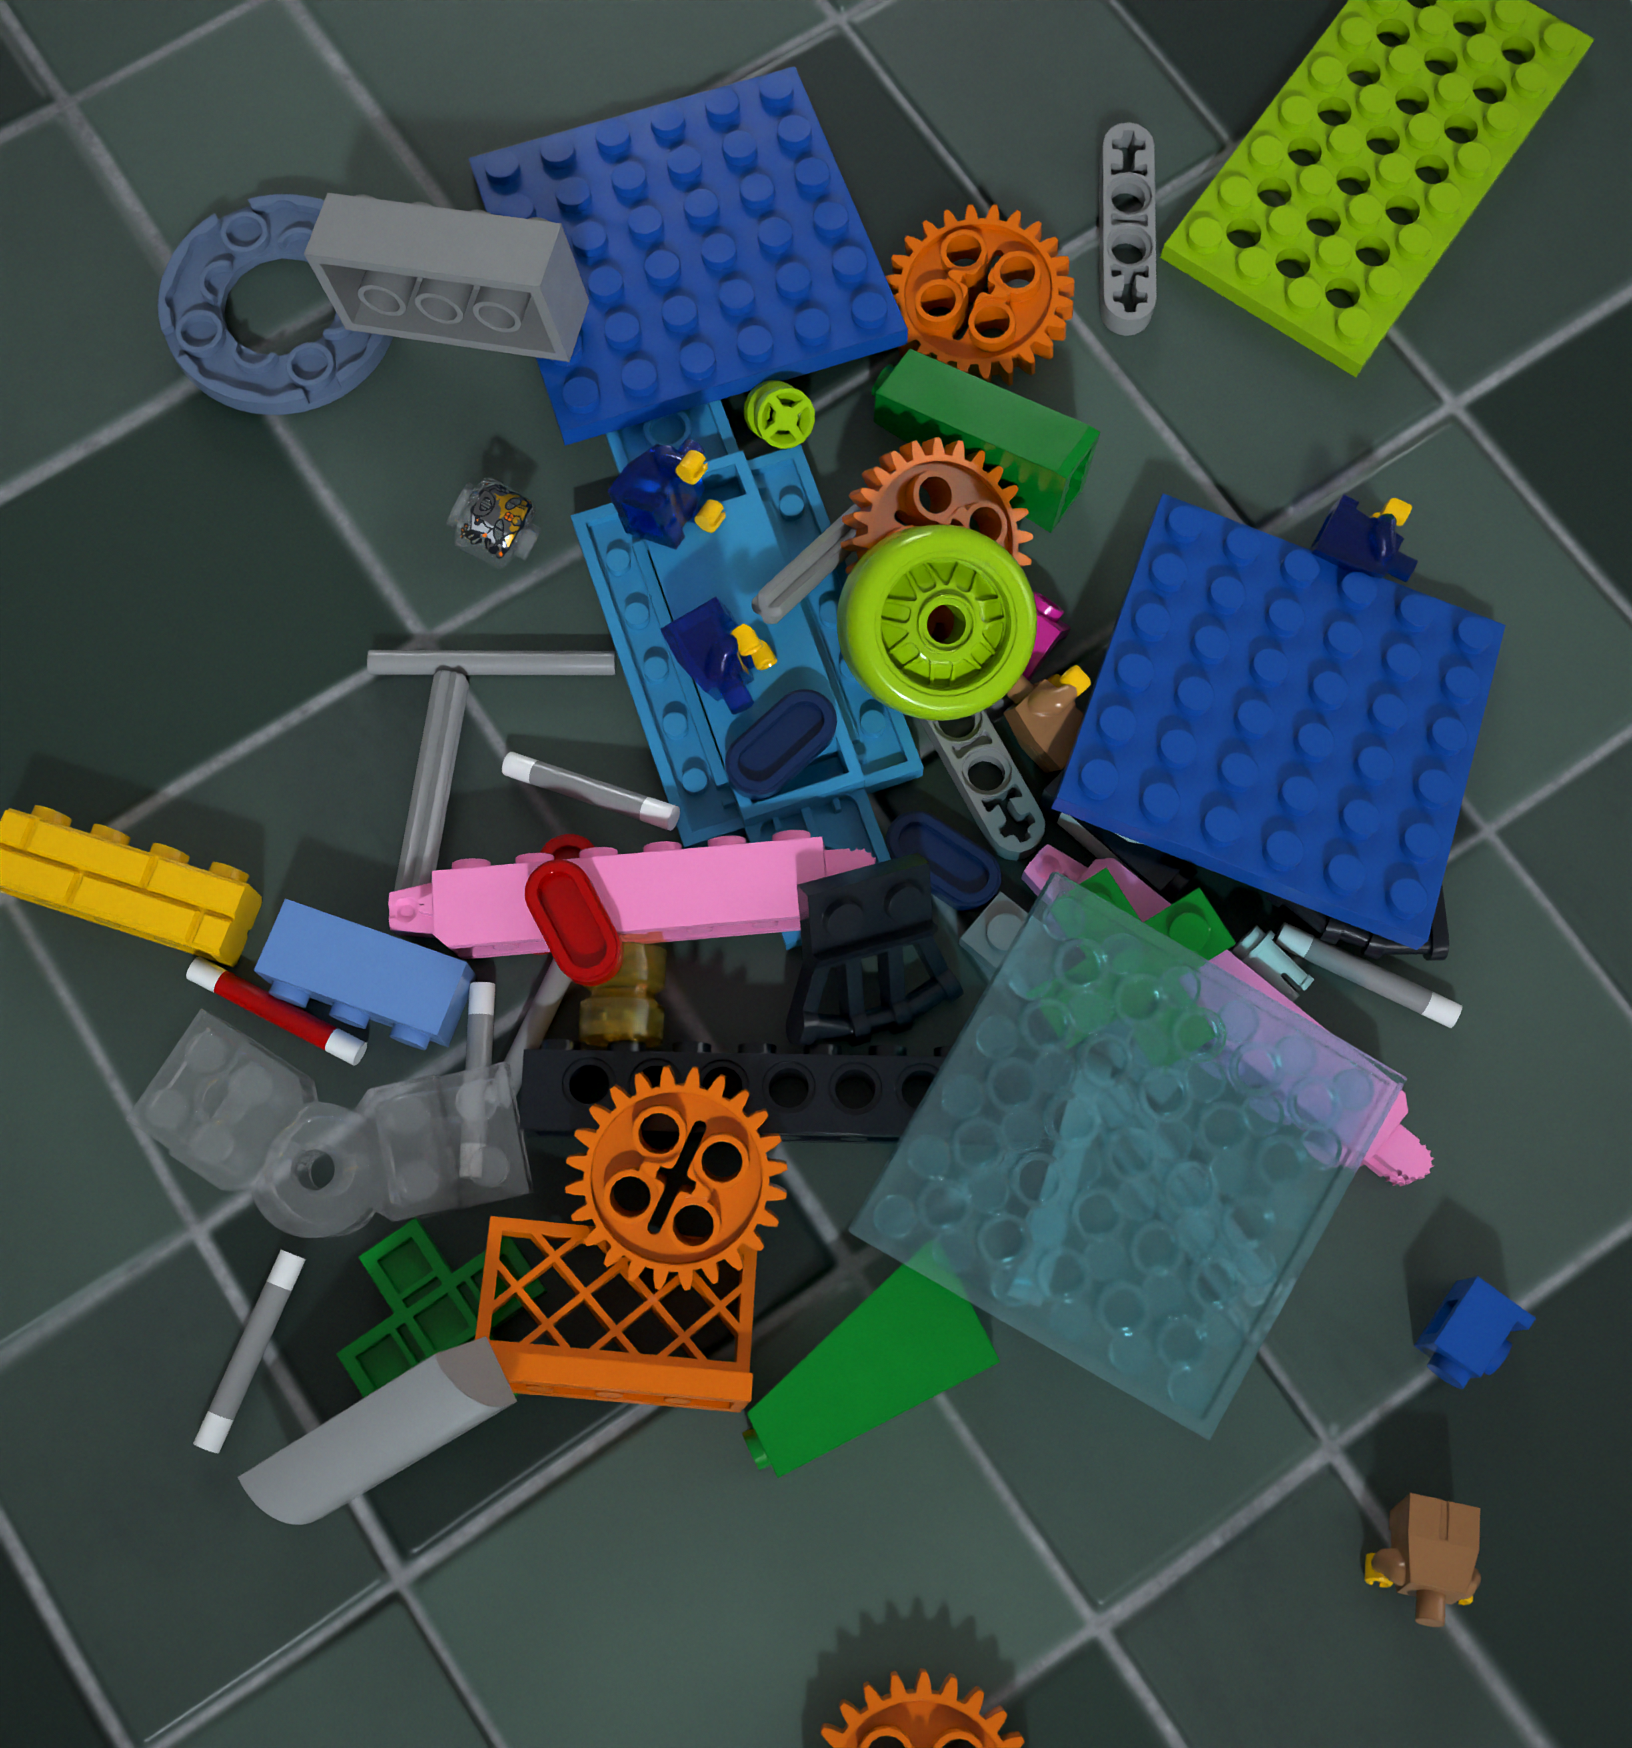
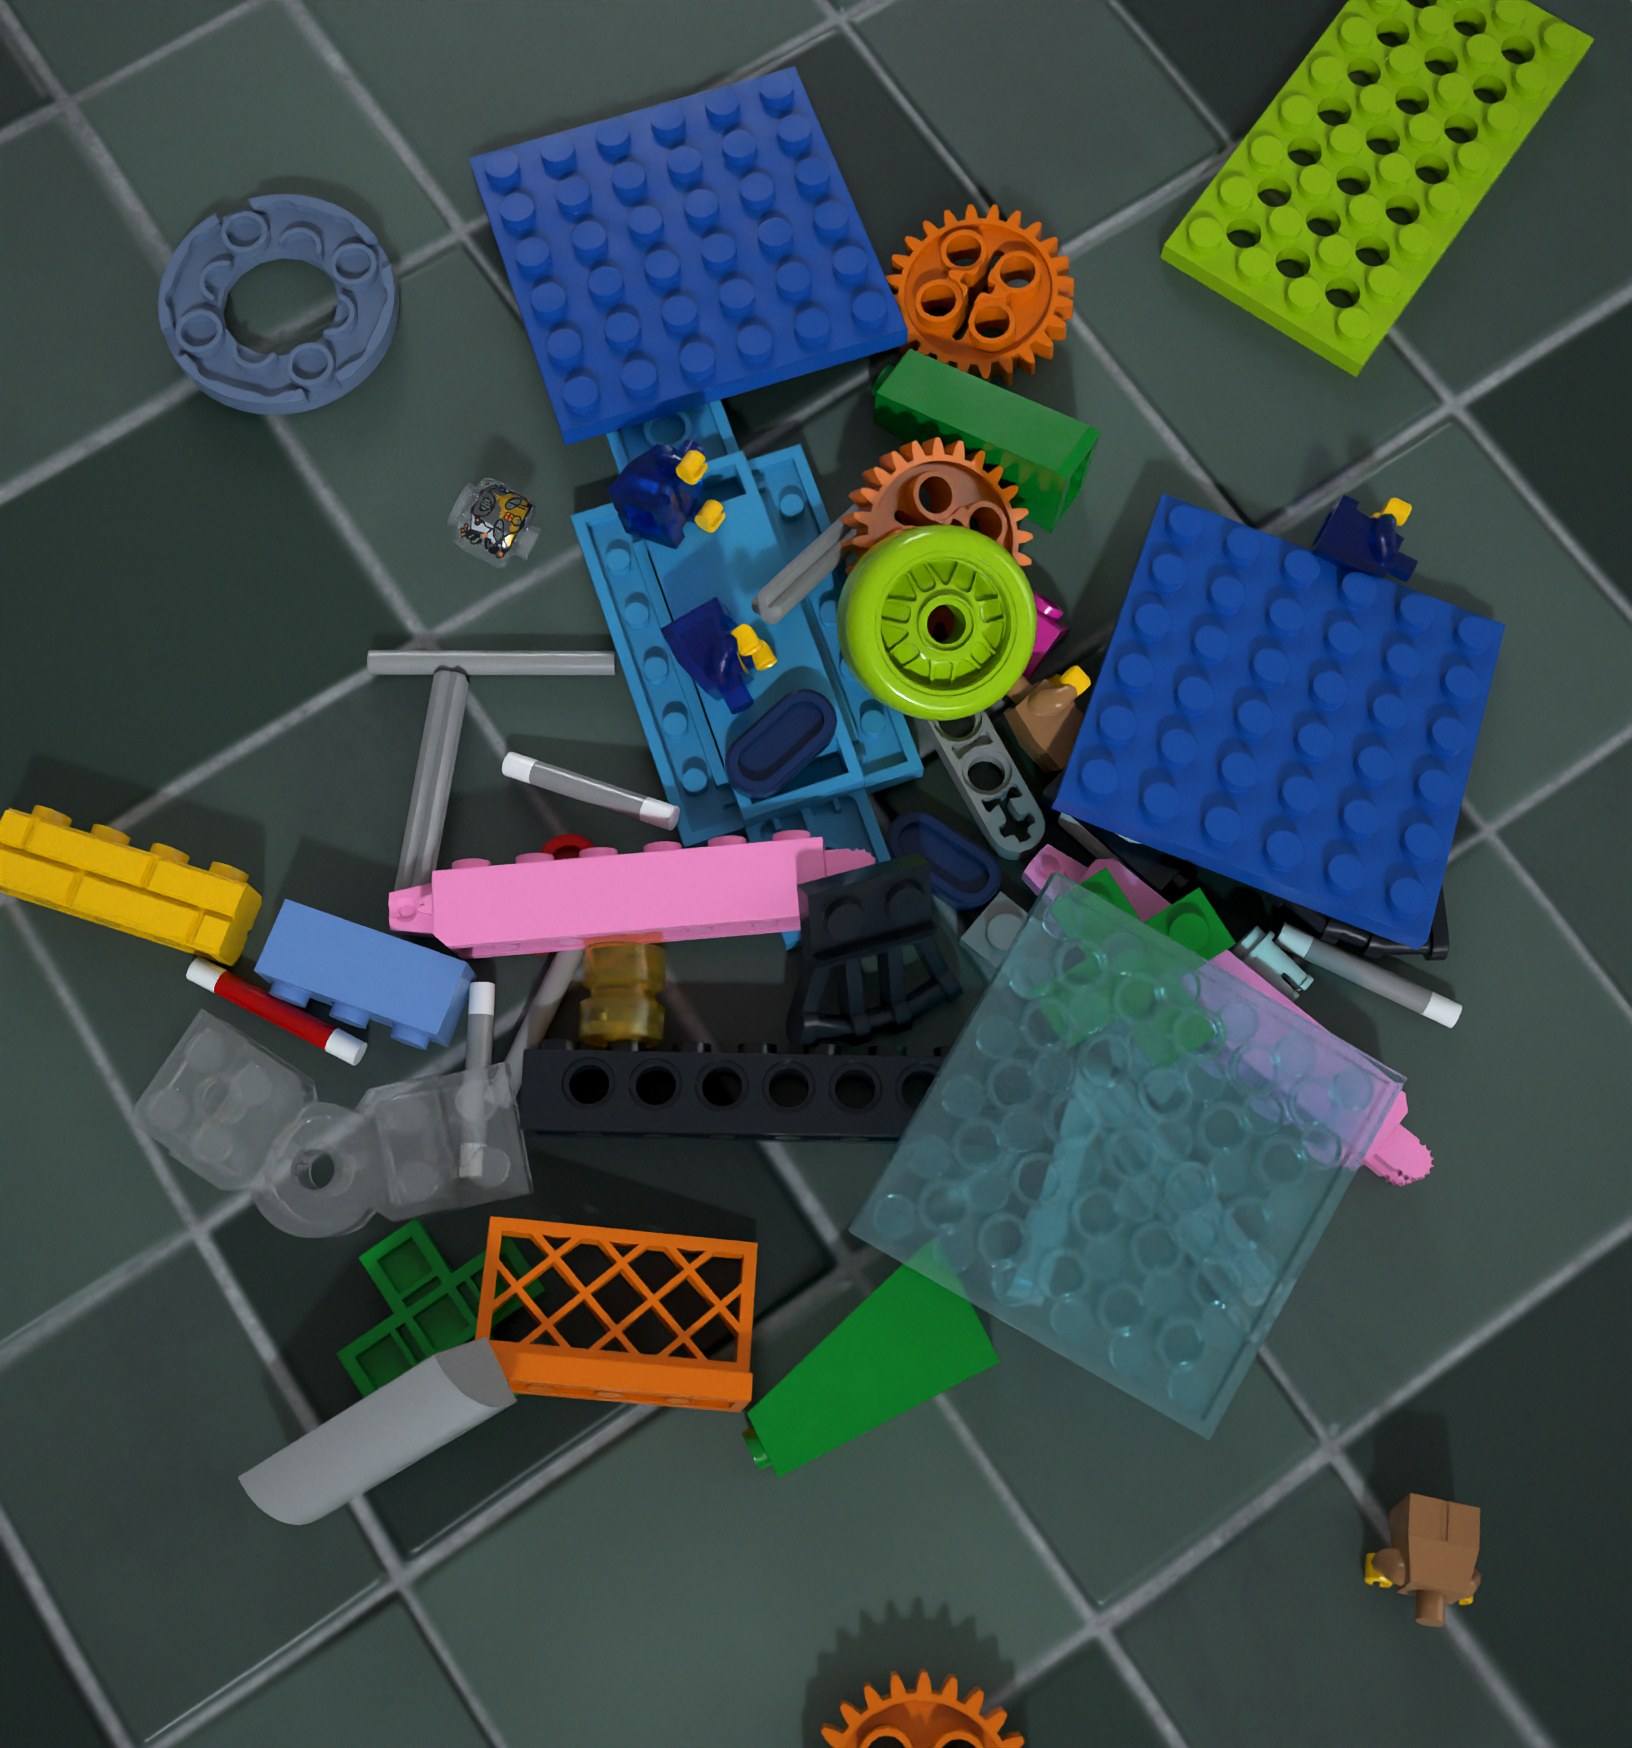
(249, 1352): light grey bar -> none
(449, 275): light grey brick -> none
(574, 922): red tile -> none
(732, 1201): orange gear -> none
(789, 422): lime wheel -> none
(1129, 228): light grey beam -> none
(1471, 1332): blue brick -> none

